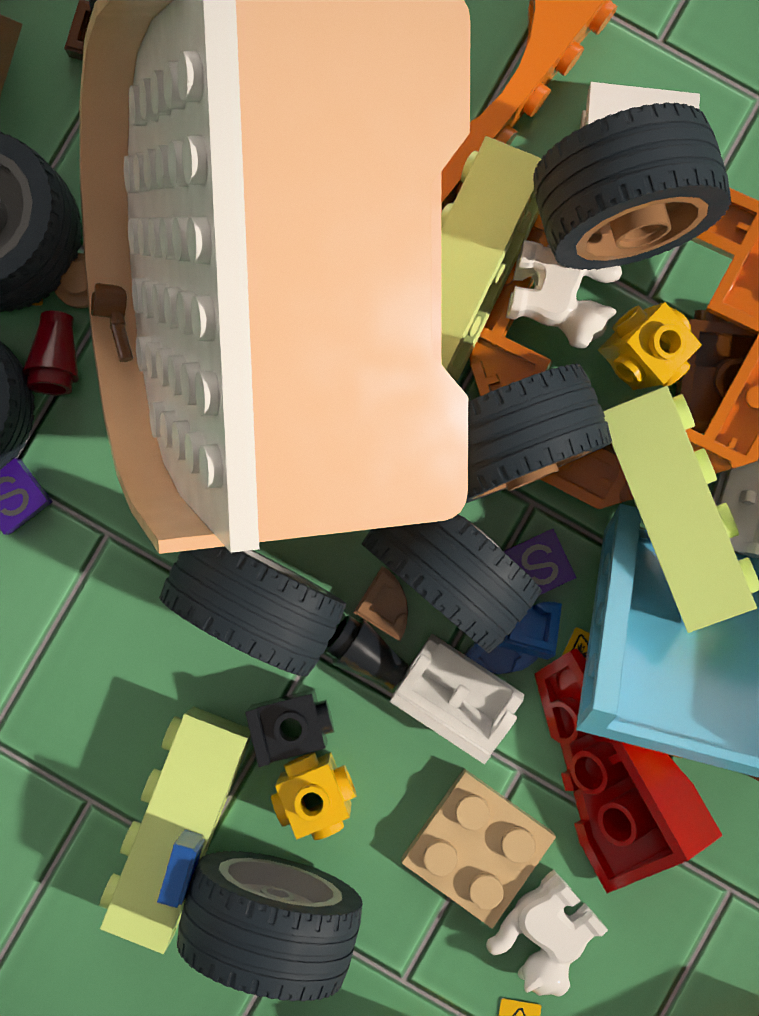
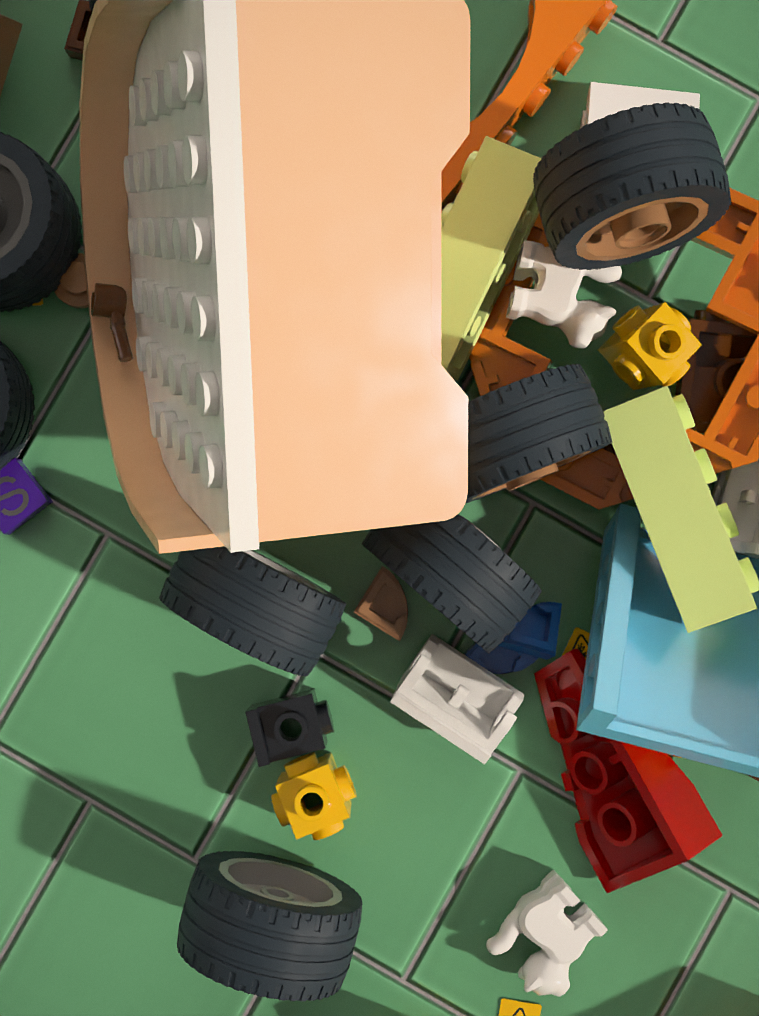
(52, 357): dark red cone -> none
(180, 868): blue tile -> none
(182, 796): yellowish green brick -> none
(363, 652): black cone -> none
(478, 848): tan plate -> none
(543, 560): dark purple tile -> none

